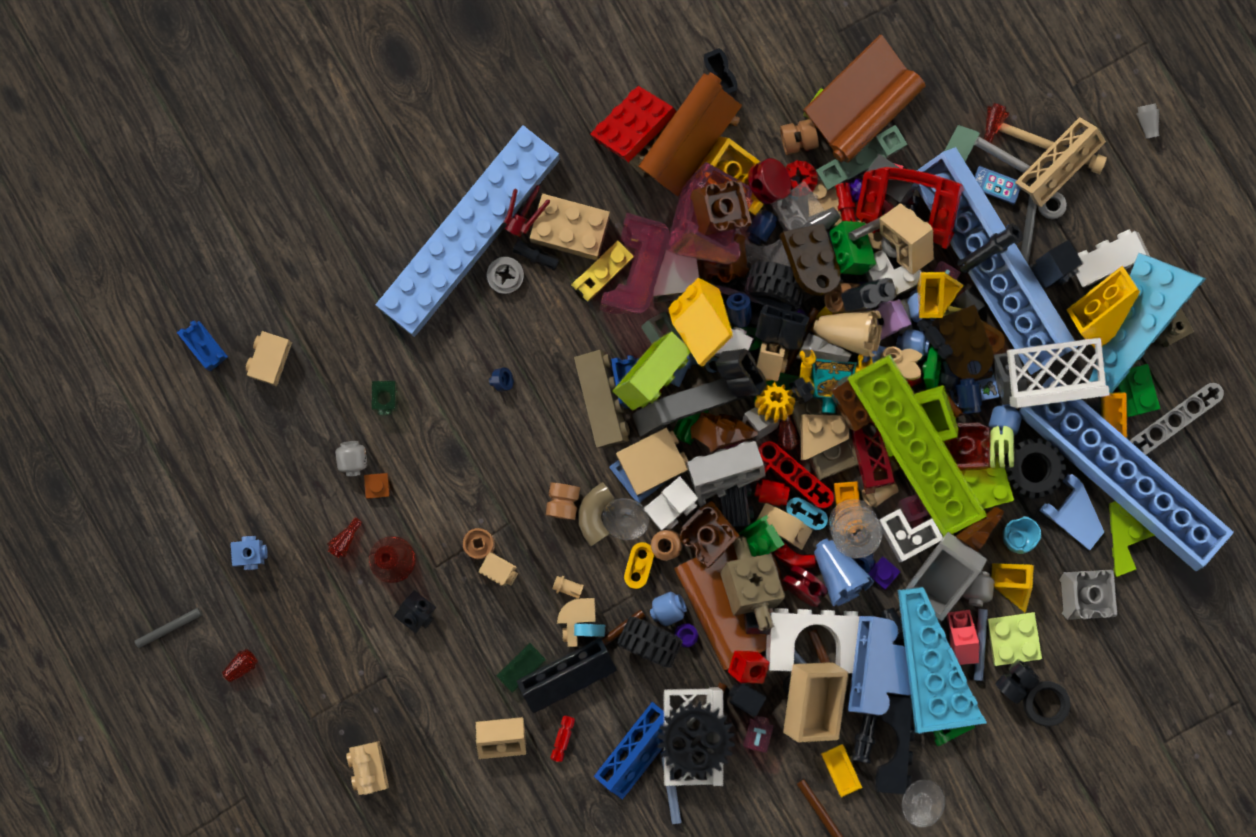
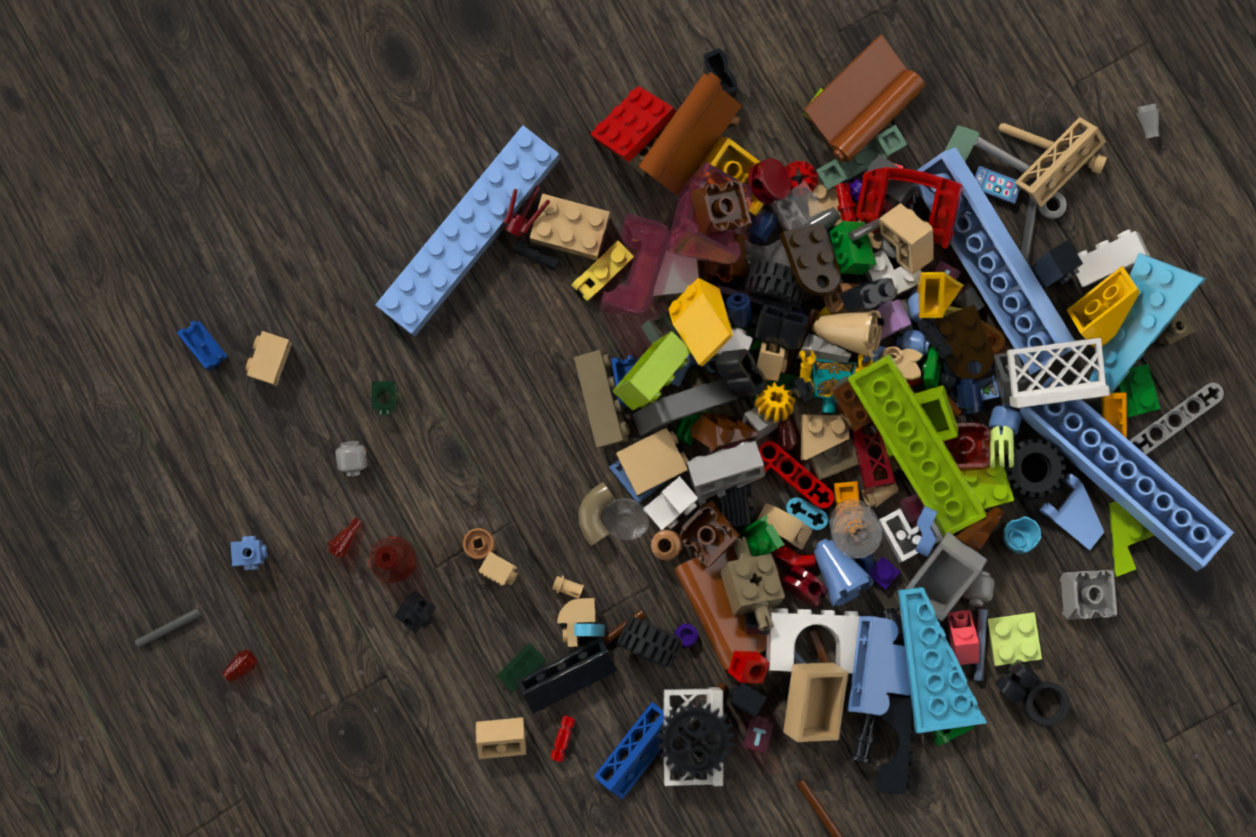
(368, 768): tan brick -> none
(377, 486): dark orange plate -> none
(500, 265): light grey gear -> none
(501, 379): dark blue tile -> none
(562, 501): medium nougat wheel -> none
(638, 565): yellow plate -> none
(668, 608): medium blue head -> none
(673, 800): sand blue bar -> none
(772, 492): red brick -> none
(807, 136): medium nougat wheel -> none
(841, 770): yellow tile -> none
(924, 523): none -> medium blue piece
(931, 804): clear dish -> none
(995, 118): clear red cone -> none
(998, 244): black pin -> none
(1014, 582): yellow slope -> none

